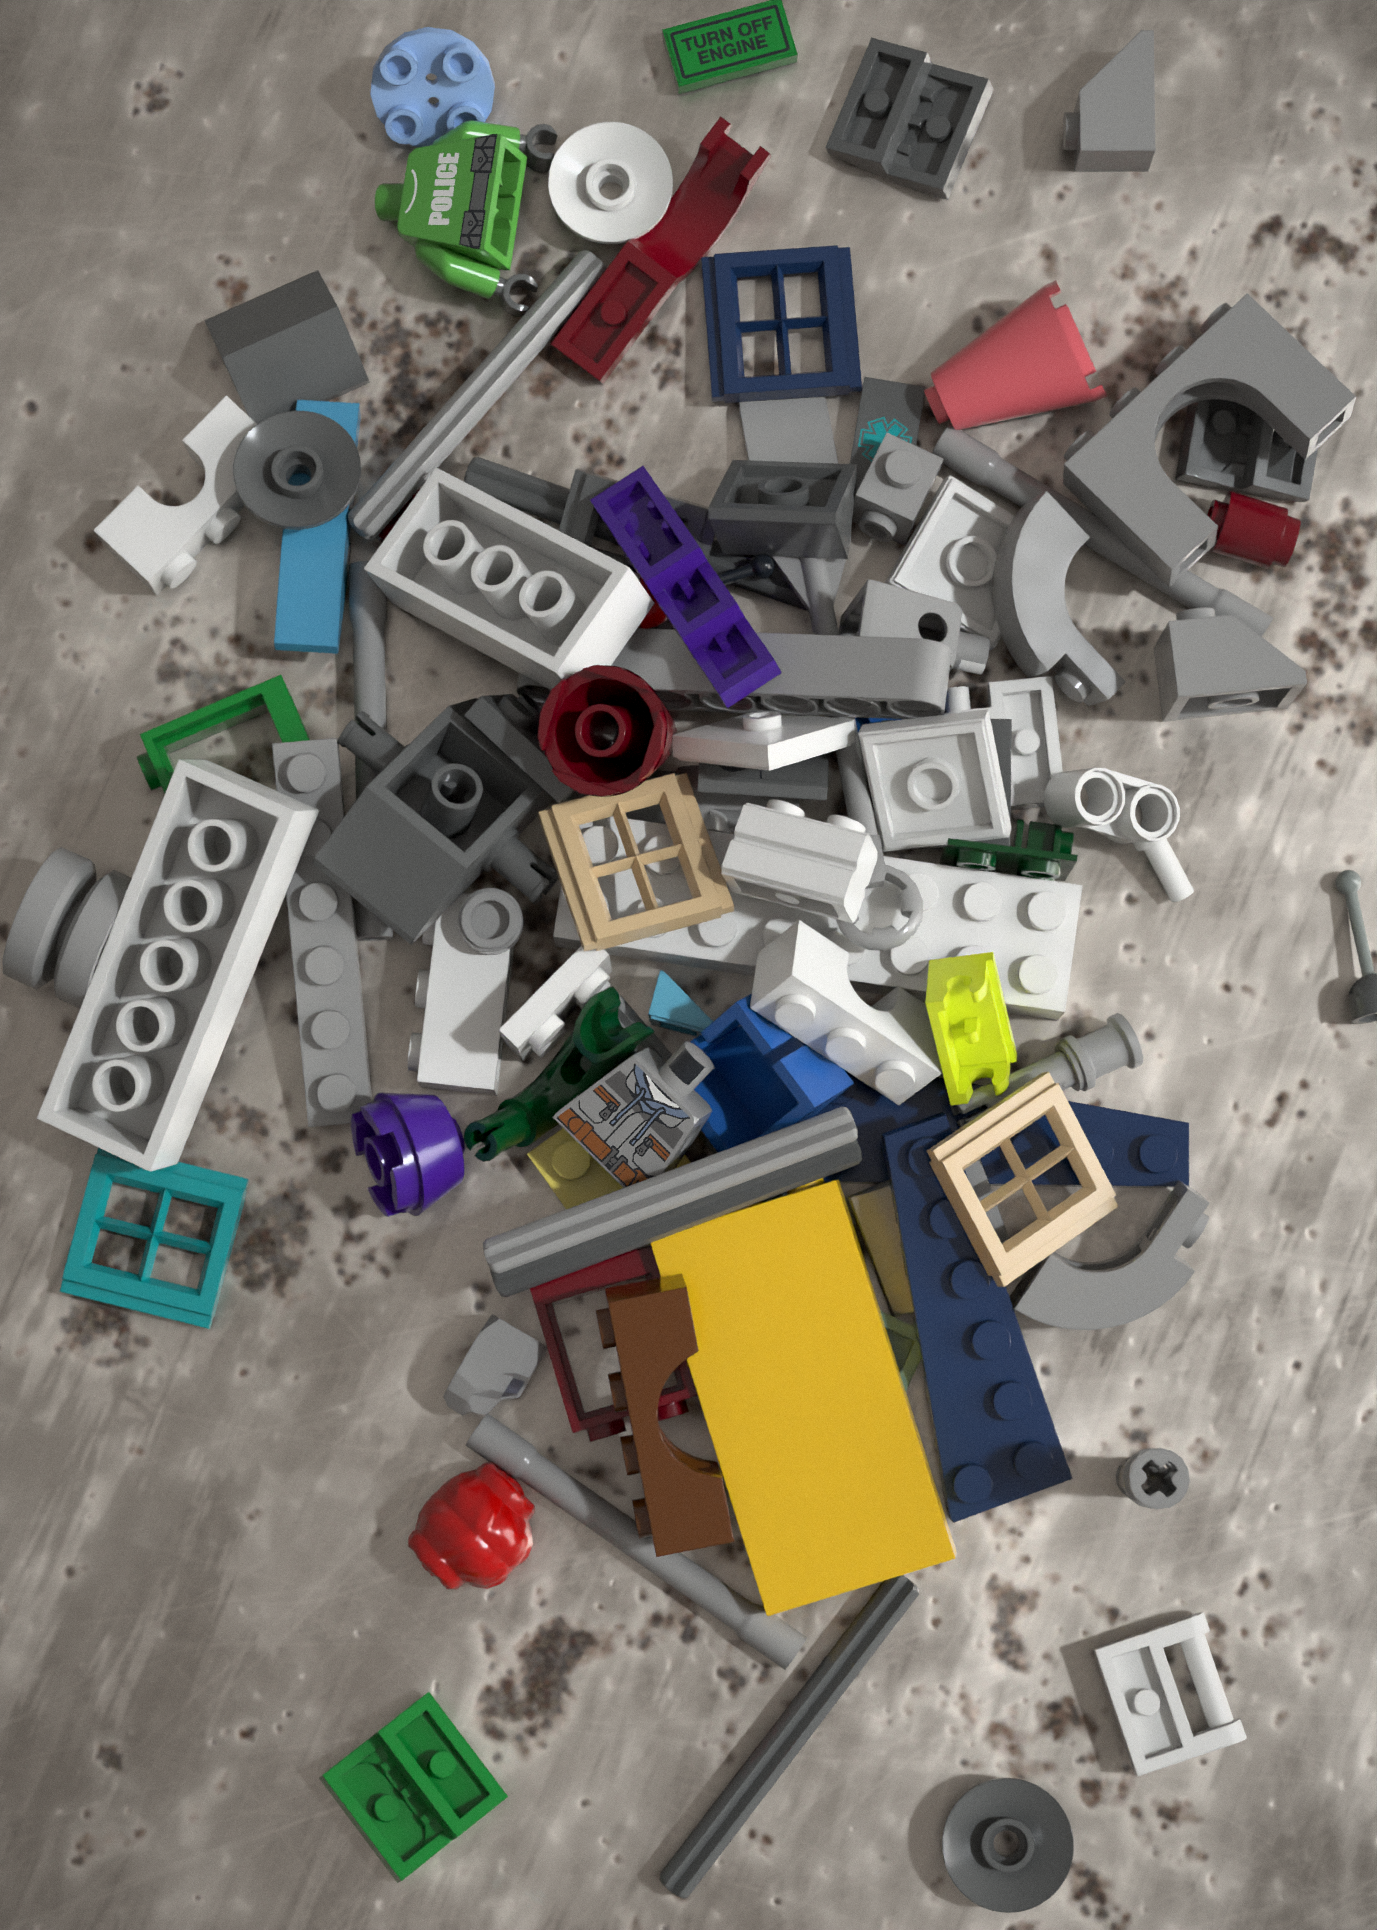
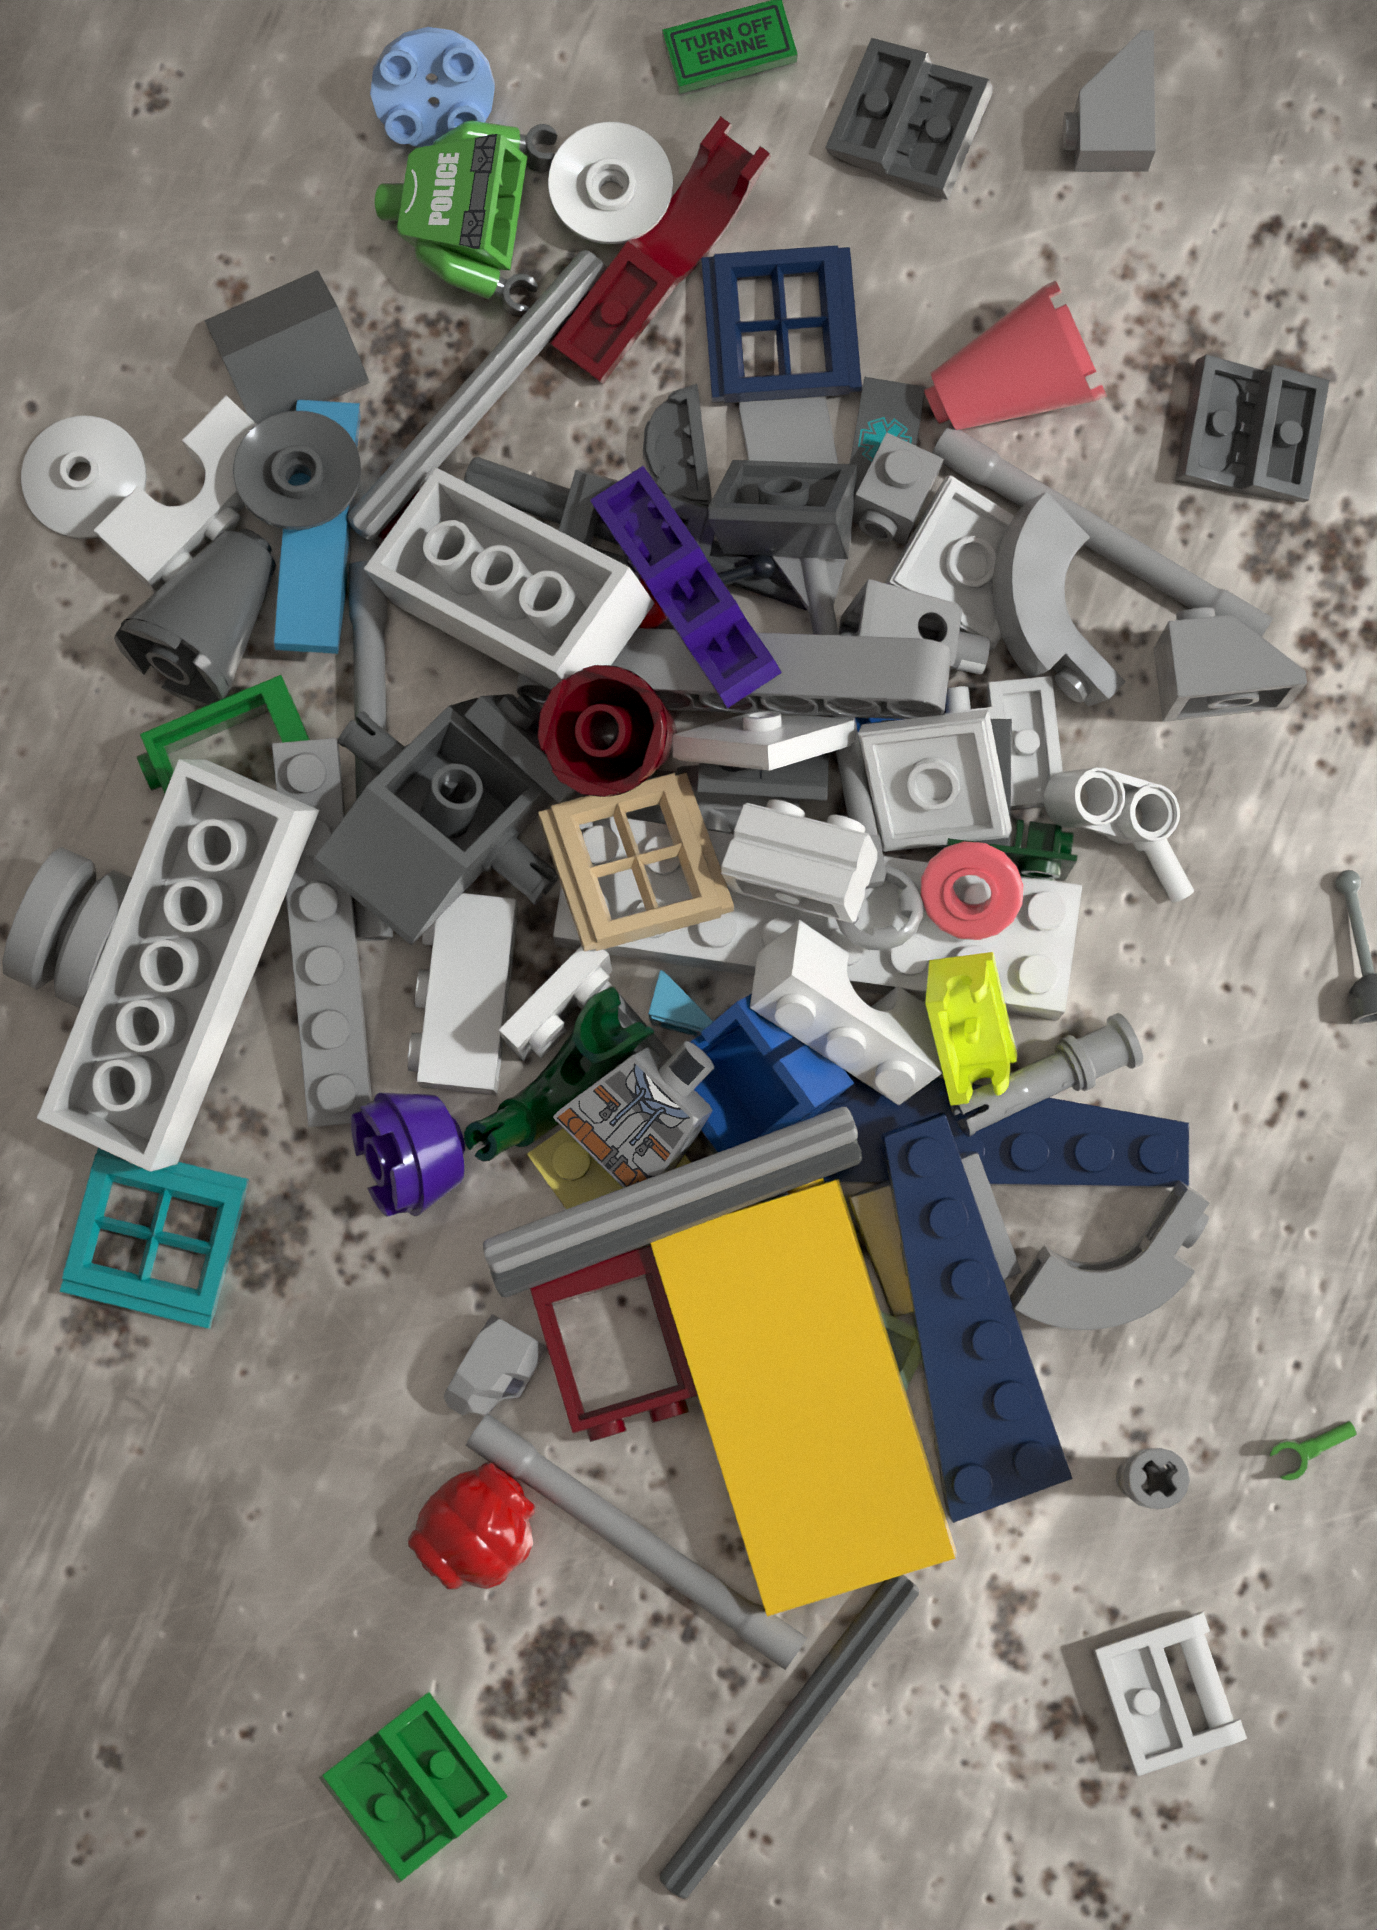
(80, 506): none -> white dish
(202, 618): none -> dark grey cone
(490, 921): light grey tile -> none
(676, 448): none -> dark grey tile
(682, 1493): reddish brown arch -> none
(966, 919): none -> coral piece
(994, 1129): tan piece -> none
(1030, 1872): dark grey dish -> none
(1237, 359): light grey arch -> none
(1253, 530): dark red brick -> none
(1313, 1447): none -> bright green hand

